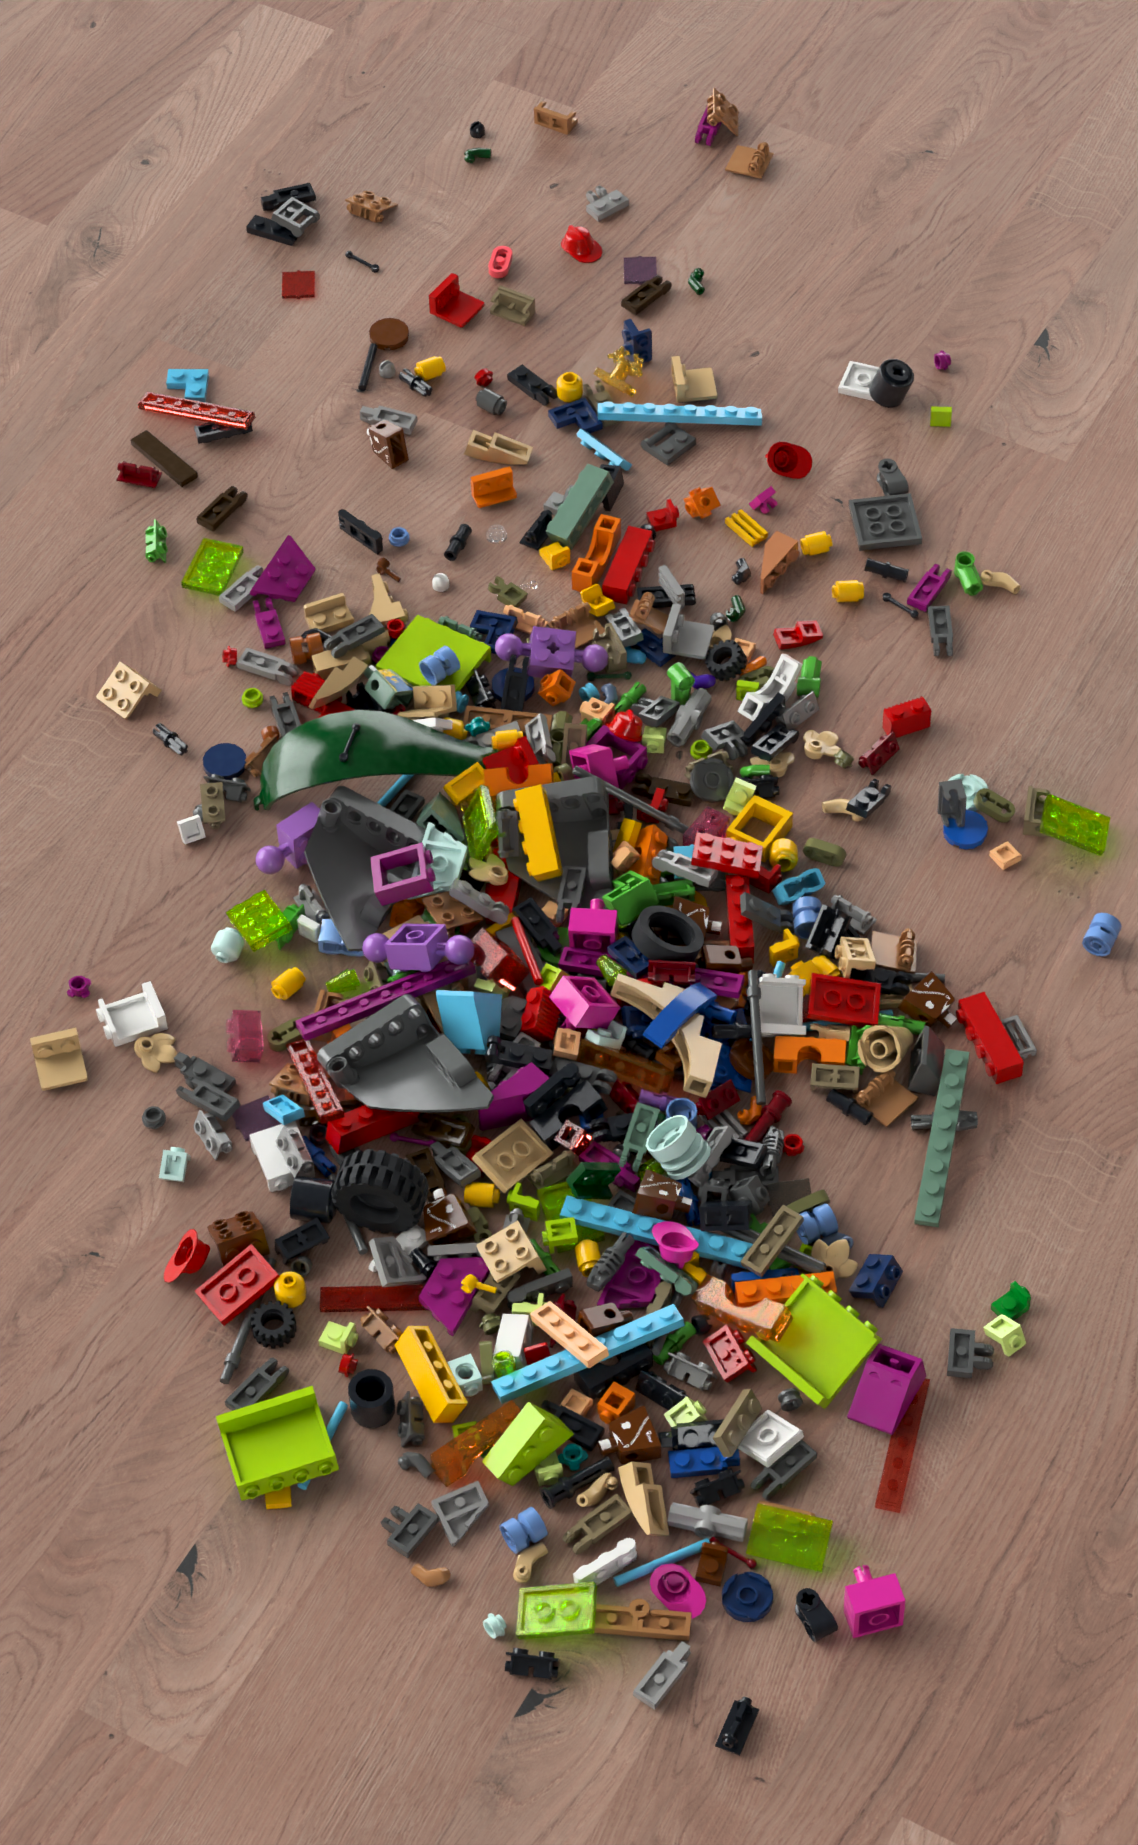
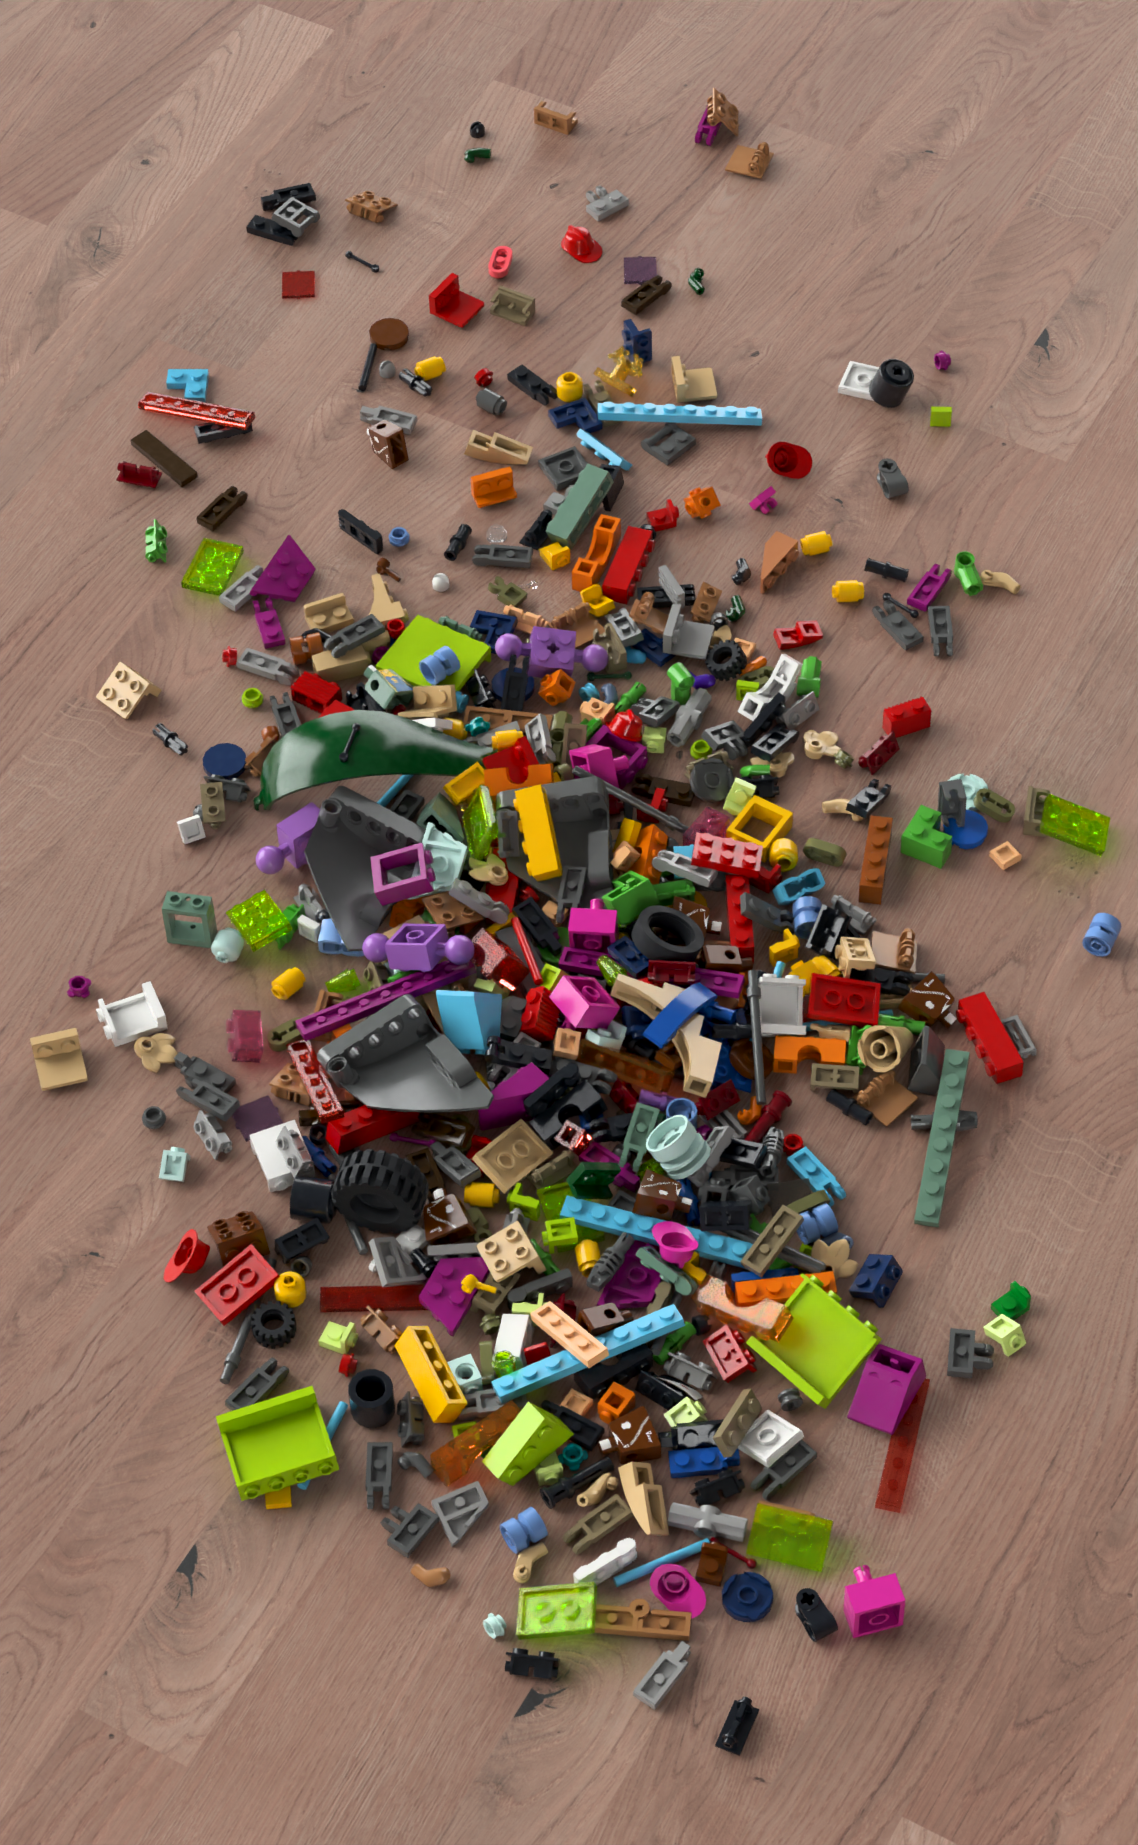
(189, 932): none -> sand green window
(283, 1109): medium azure plate -> none
(339, 683): tan slope -> none
(379, 1472): none -> dark grey hinge
(486, 1403): none -> light grey hinge
(503, 556): none -> dark grey hinge
(527, 893): none -> red plate
(563, 467): none -> dark grey tile
(685, 1387): none -> sticker
(705, 603): none -> medium nougat hinge
(749, 526): yellow tile -> none
(820, 1178): none -> medium azure hinge
(875, 860): none -> dark orange brick
(885, 522): dark grey plate -> none
(898, 626): none -> dark grey hinge
(924, 840): none -> bright green brick

